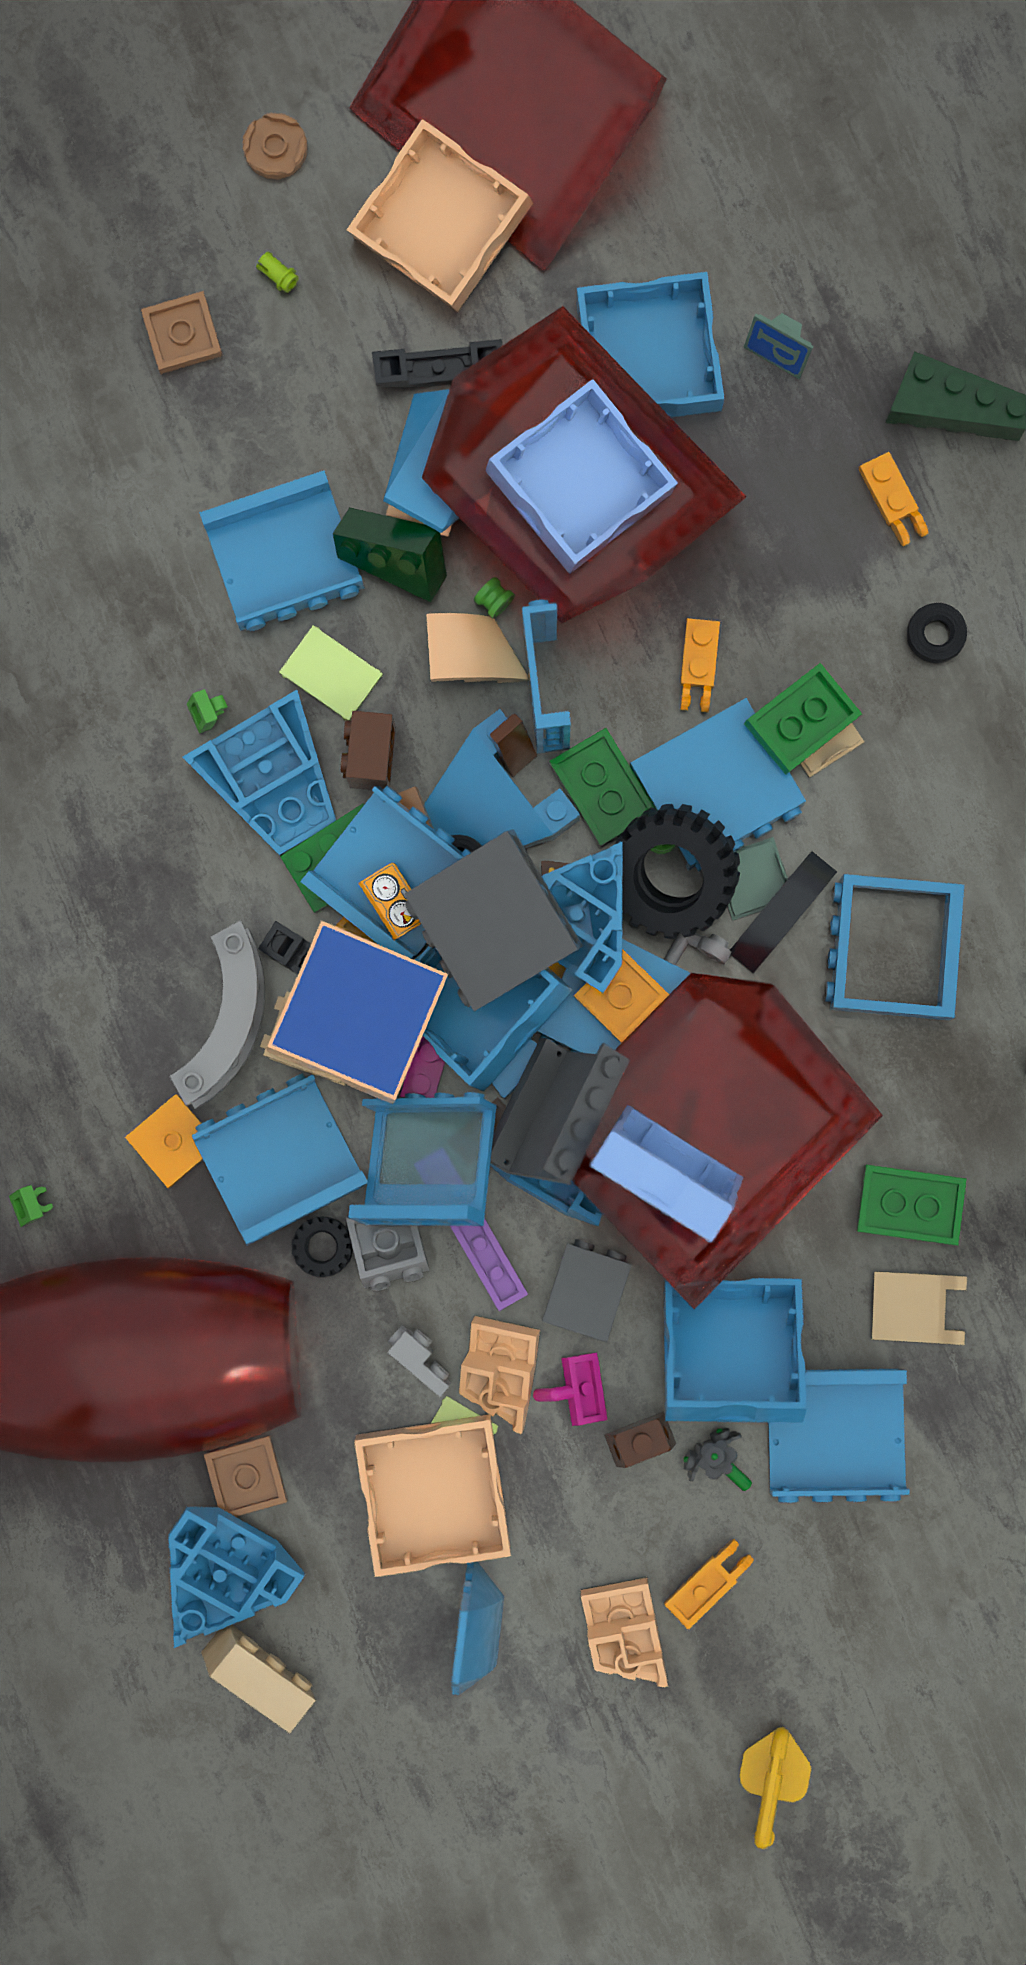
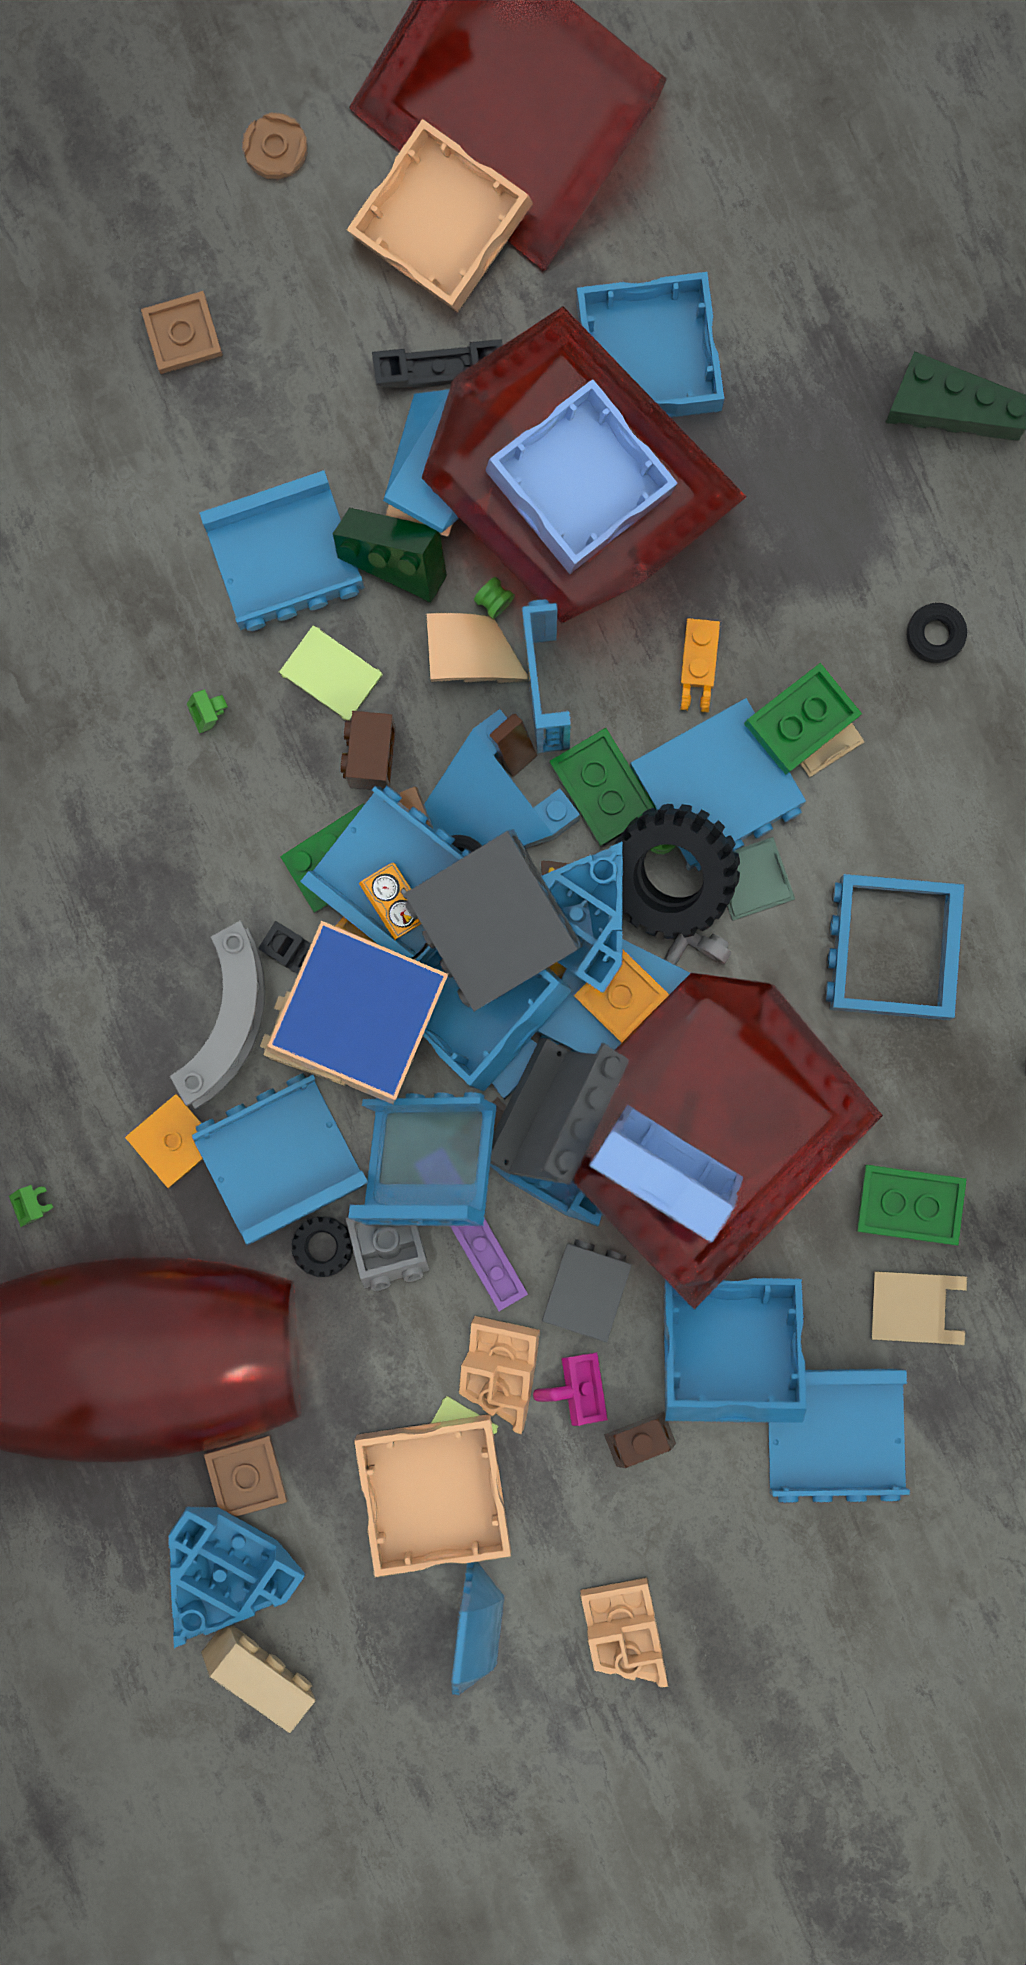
(269, 774): dark azure wedge -> none
(277, 272): lime pin -> none
(412, 1351): light grey plate -> none
(424, 1071): dark pink plate -> none
(706, 1586): light orange hinge -> none
(717, 1458): dark grey plant -> none
(776, 1772): yellow piece -> none
(779, 343): piece -> none
(782, 912): black slope -> none
(892, 496): light orange hinge -> none

